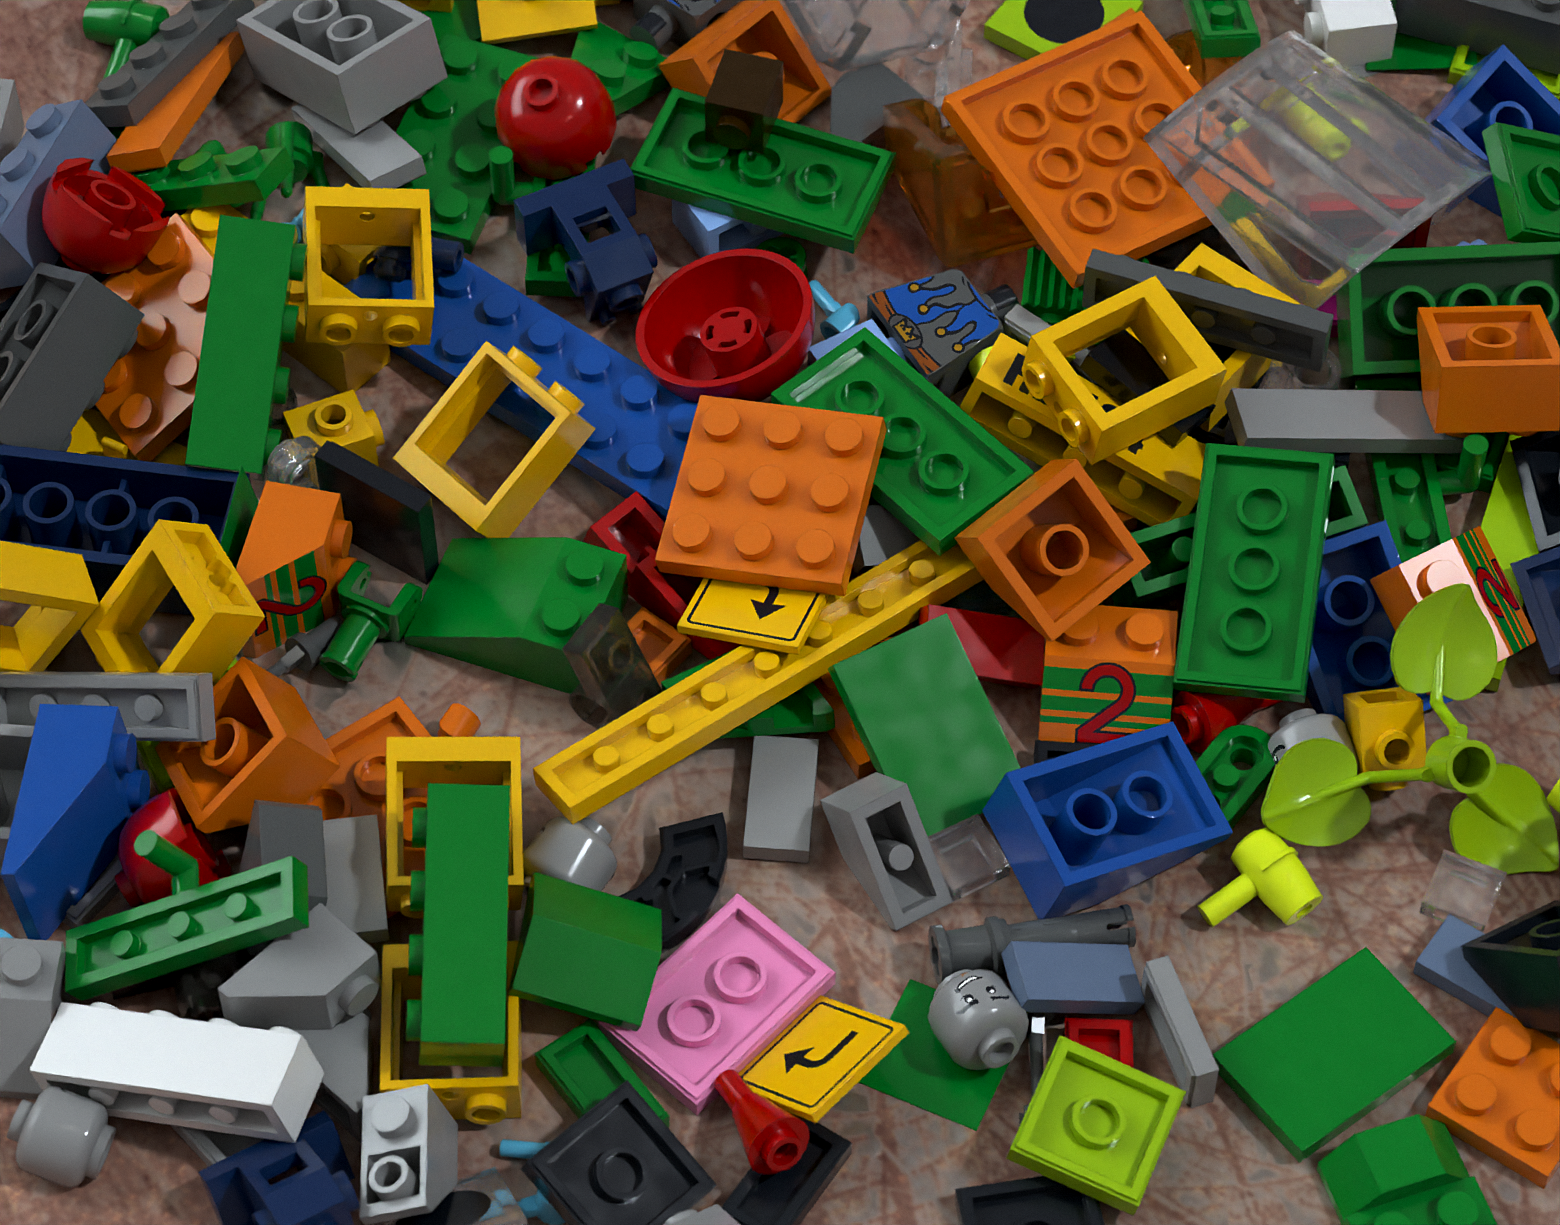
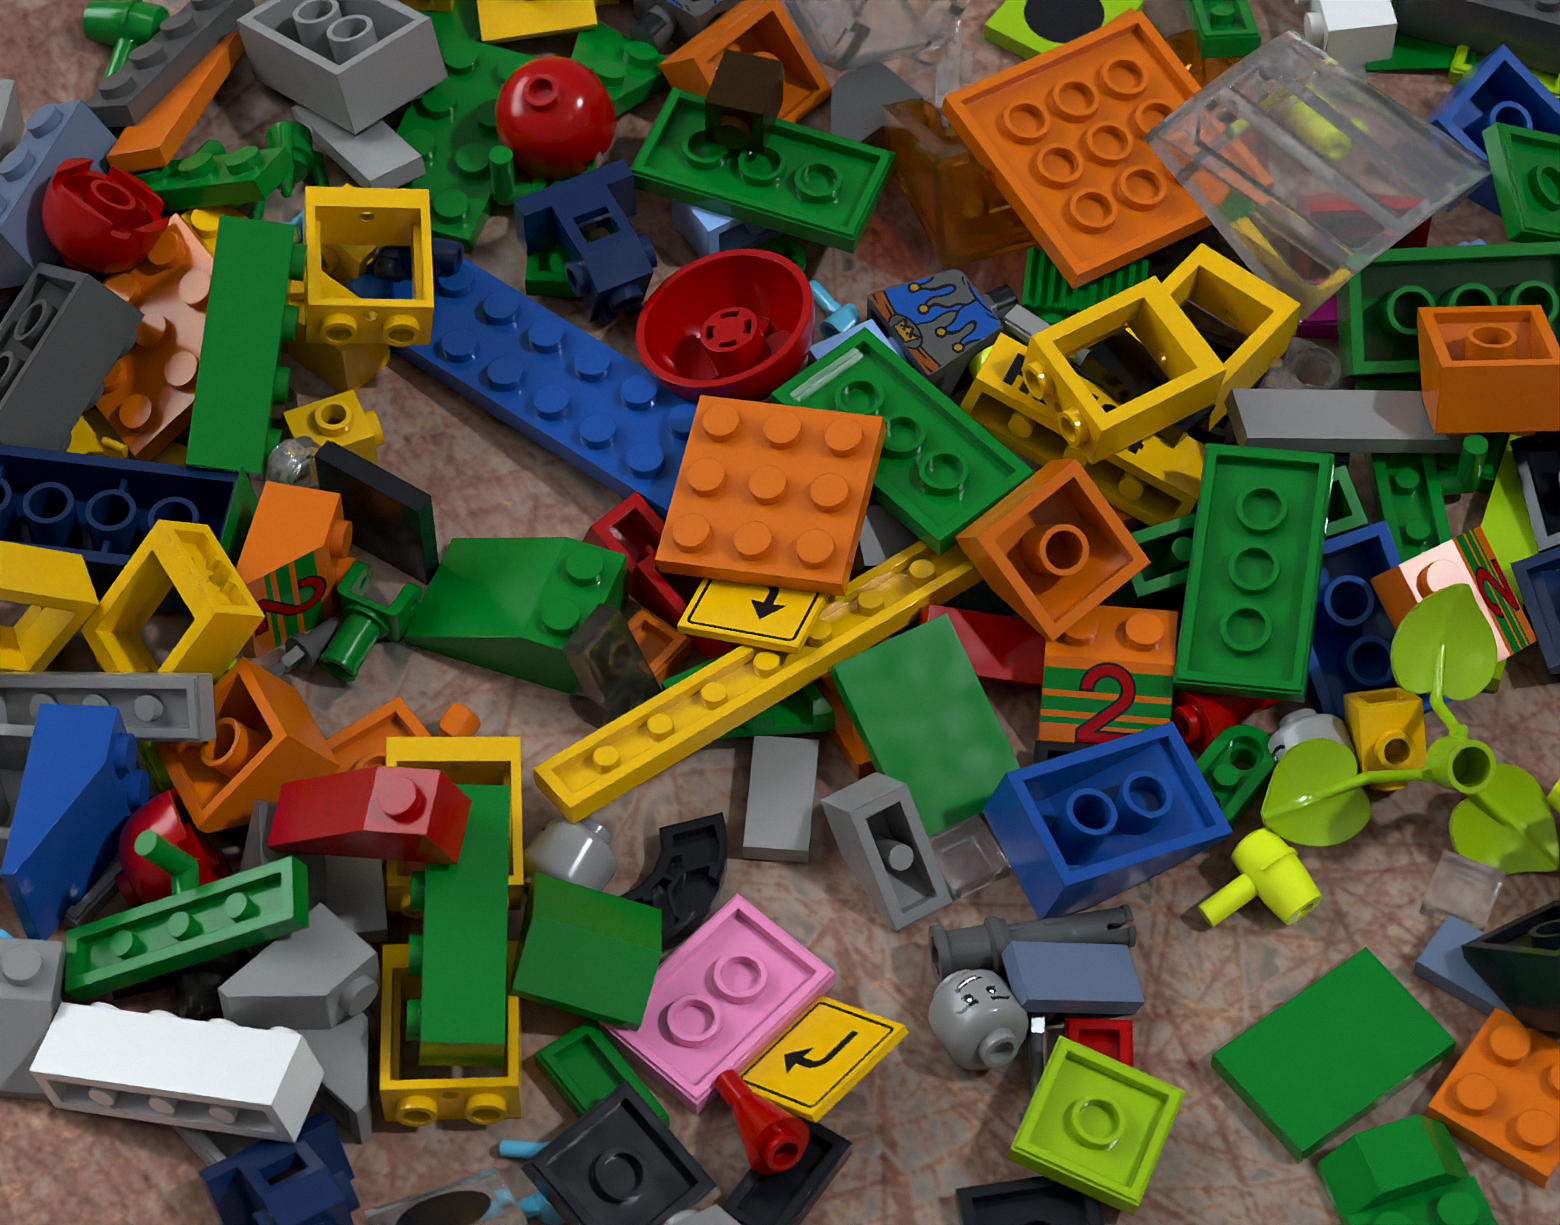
(61, 1137): light grey head -> none
(373, 815): none -> red slope
(406, 1154): light grey slope -> none
(459, 412): yellow window -> none
(923, 1071): green sticker -> none
(1179, 1032): light grey tile -> none
(1221, 312): dark grey plate -> none

